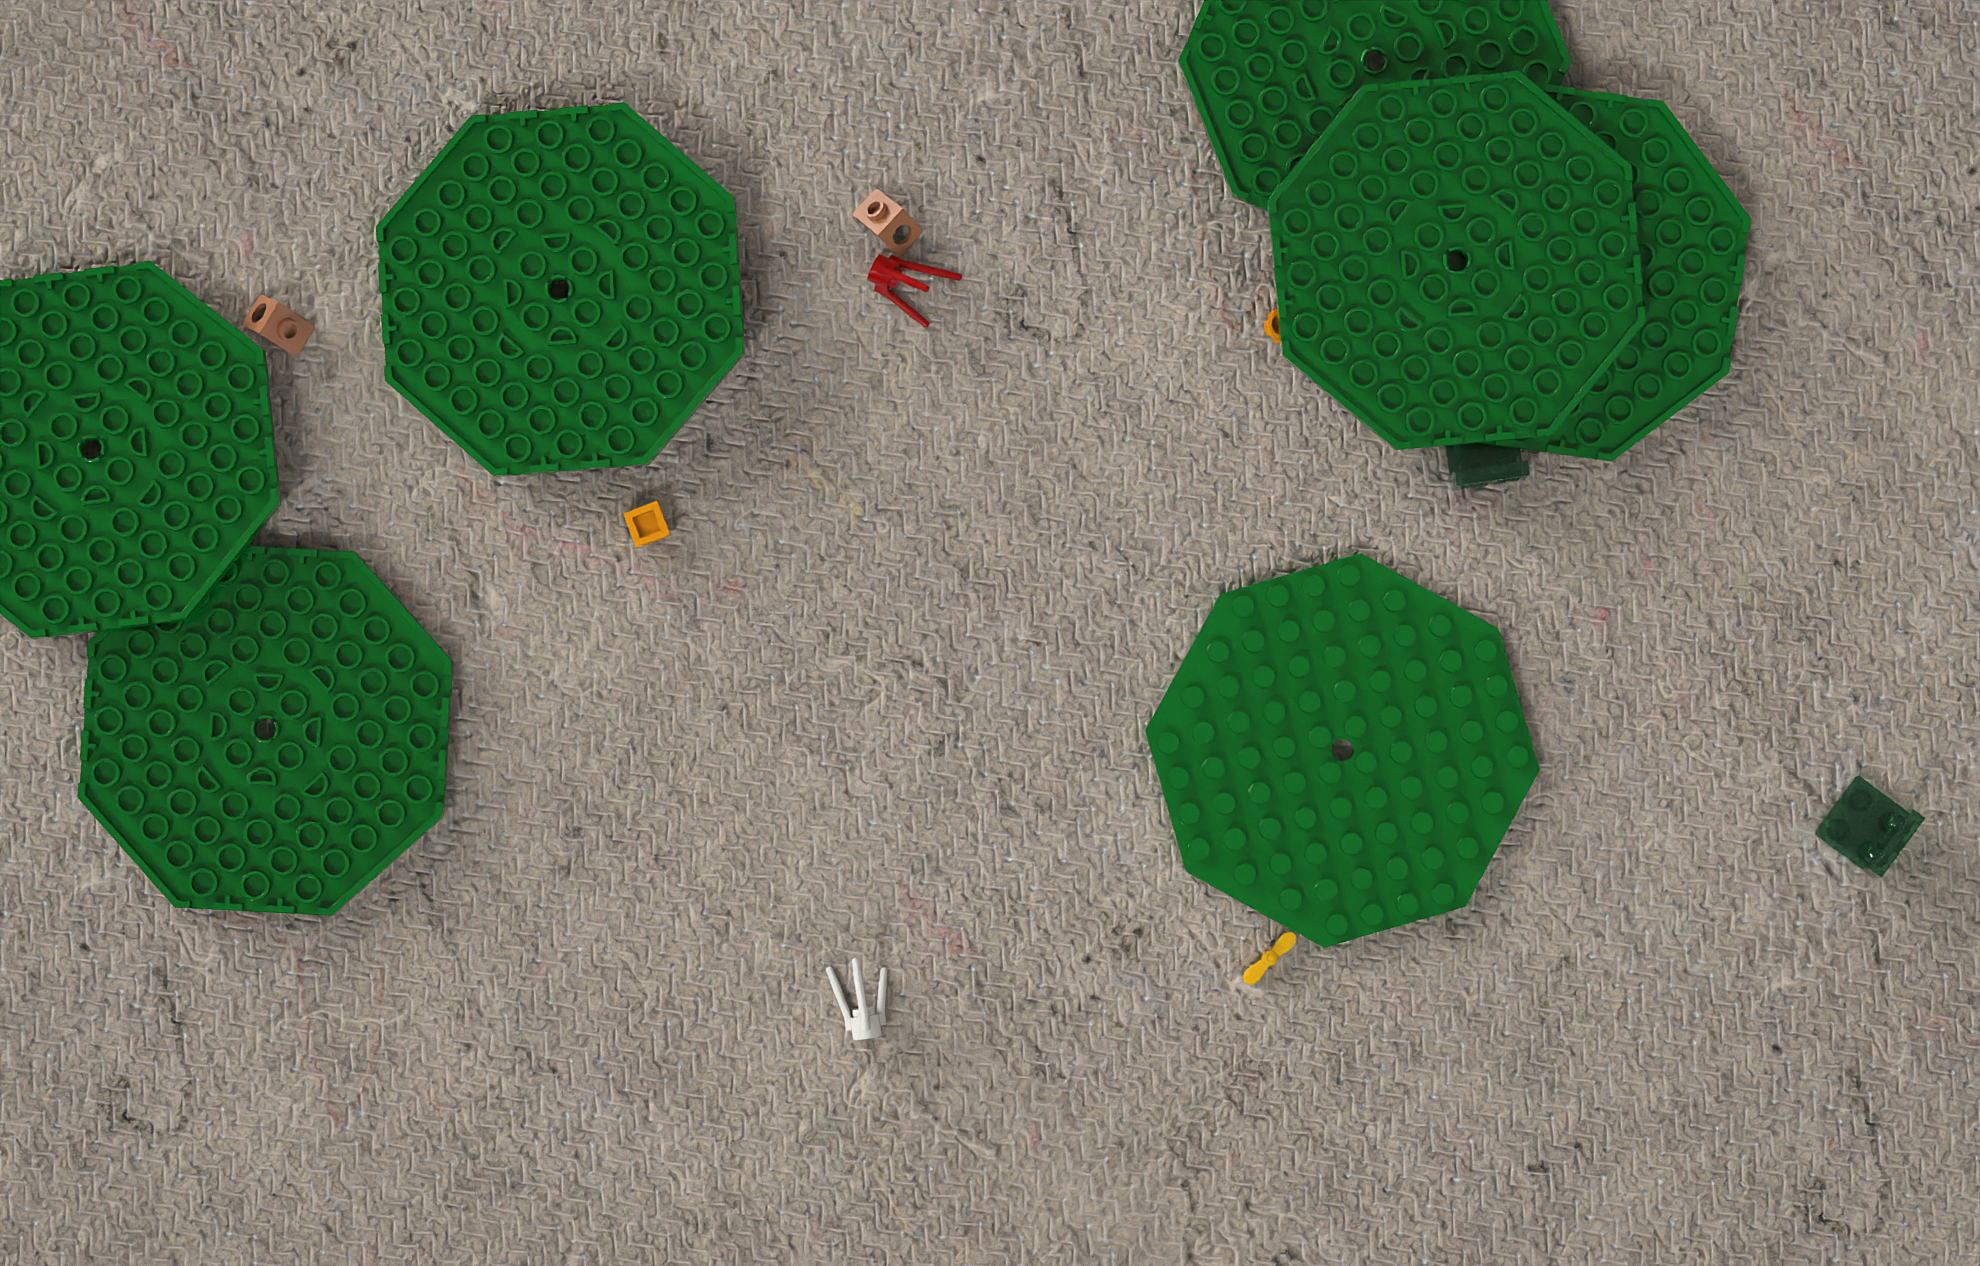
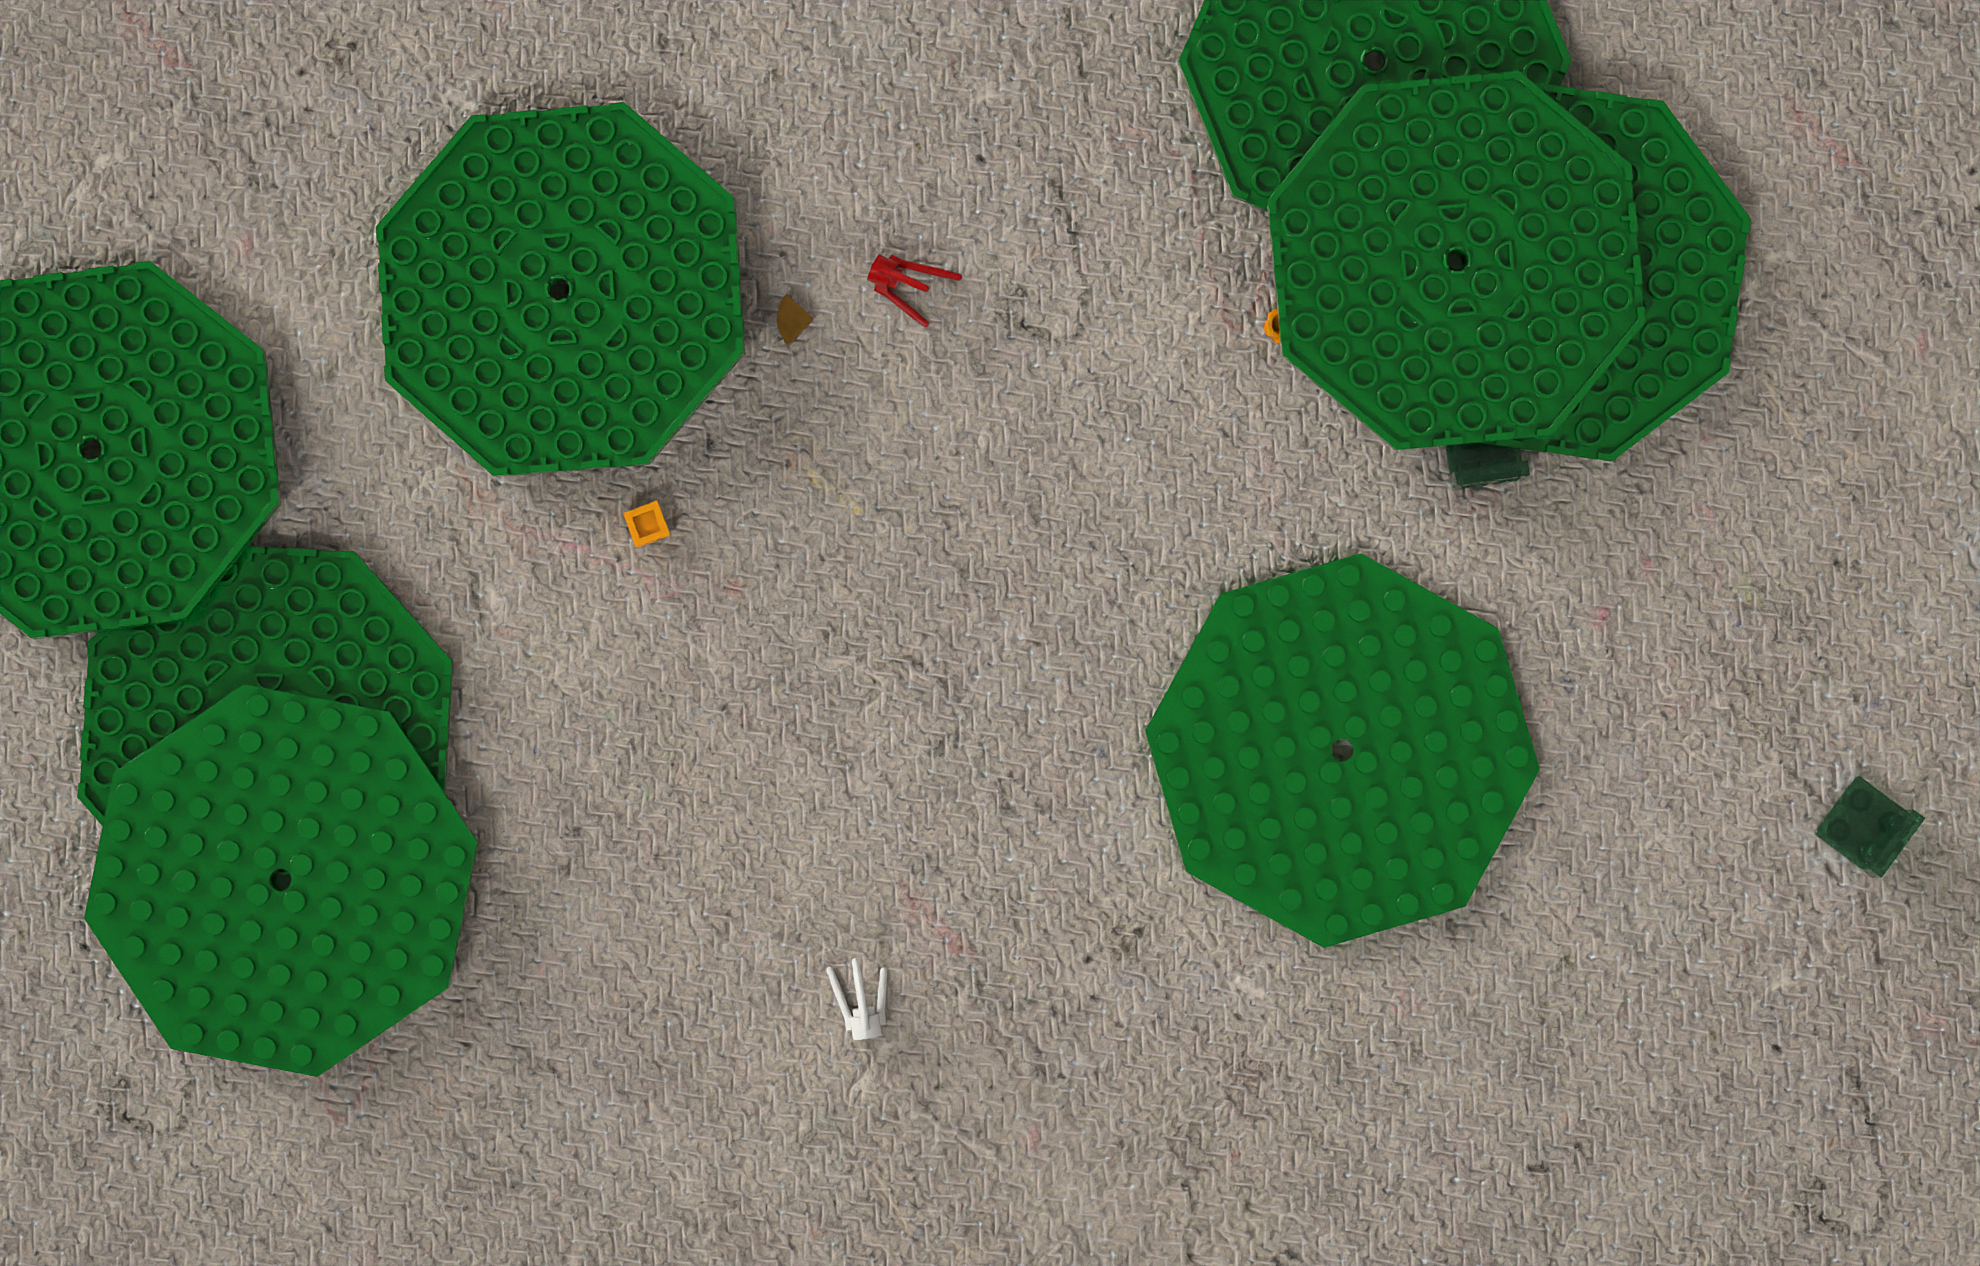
(191, 898): none -> green plate
(279, 325): nougat bracket -> none
(791, 320): none -> pearl gold tile
(884, 217): nougat bracket -> none
(1269, 958): yellow piece -> none

